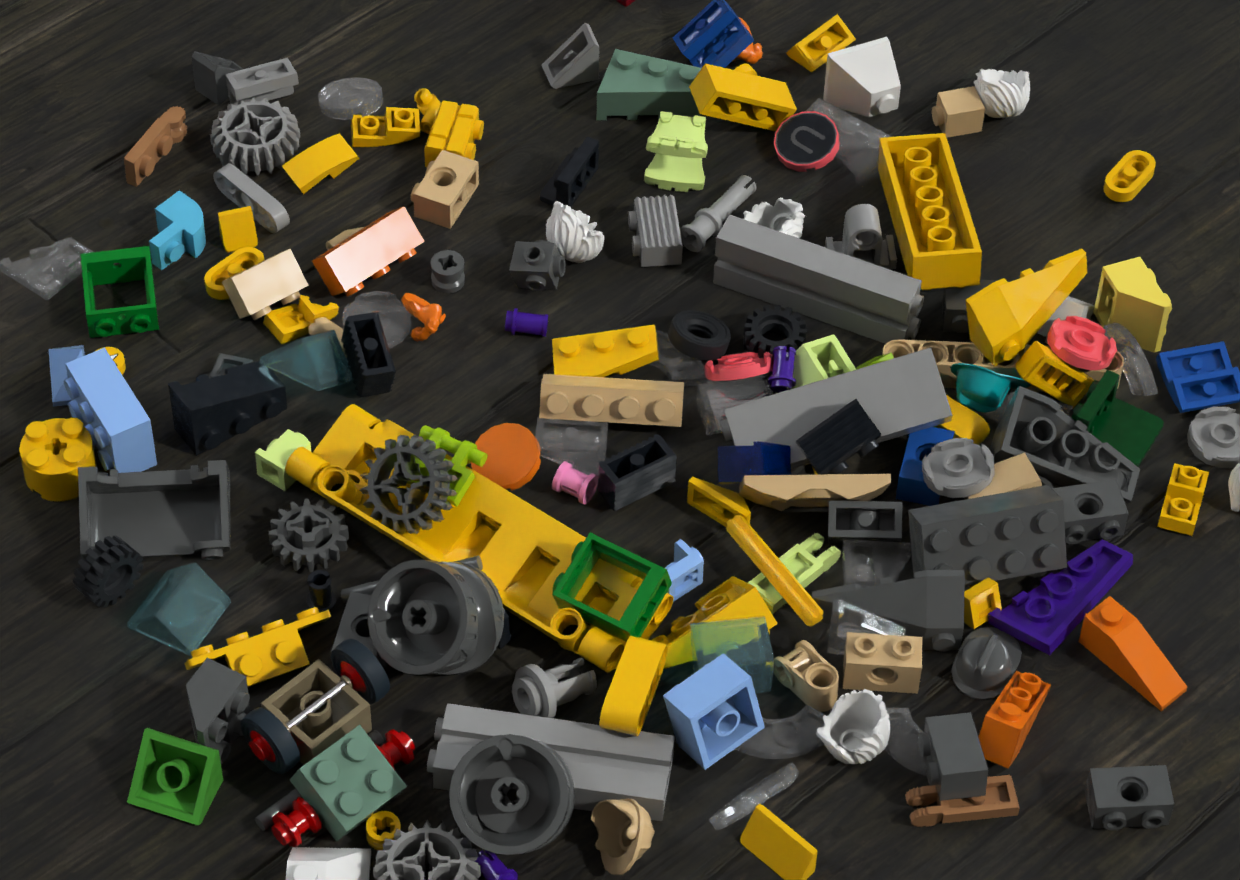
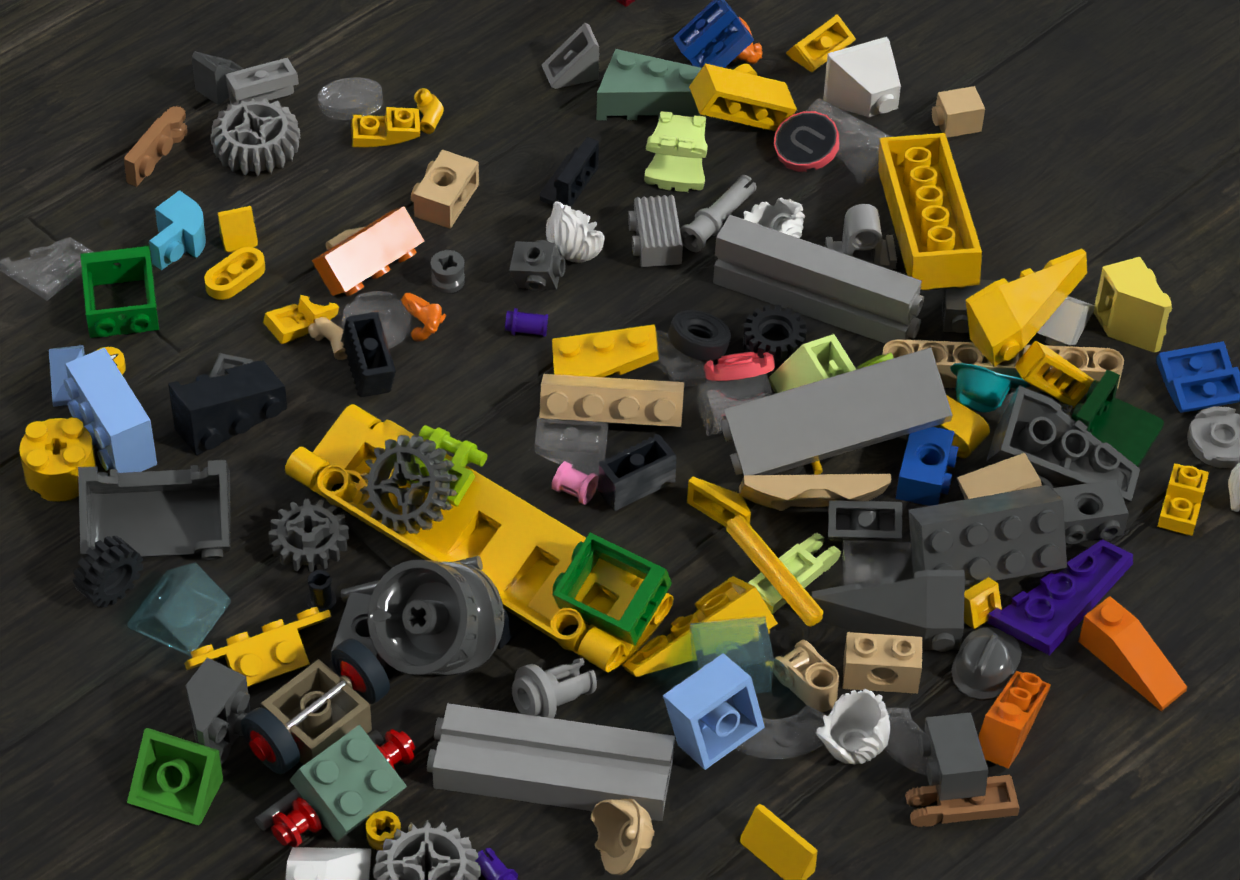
(246, 192): light grey beam -> none
(265, 284): tan brick -> none
(272, 461): yellowish green brick -> none
(312, 361): clear light blue slope -> none
(318, 161): yellow slope -> none
(454, 131): yellow brick -> none
(492, 771): dark grey piece -> none
(511, 455): orange tile -> none
(633, 686): yellow beam -> none
(686, 570): light blue bracket -> none
(752, 460): clear blue slope -> none
(756, 794): clear tile -> none
(783, 369): dark purple pin -> none
(839, 439): black brick -> none
(853, 619): clear wing -> none
(958, 468): light grey tile -> none
(1003, 92): white hair -> none
(1081, 343): coral tile -> none
(1129, 176): yellow plate -> none
(1135, 362): clear tile -> none
(1146, 785): dark grey brick -> none

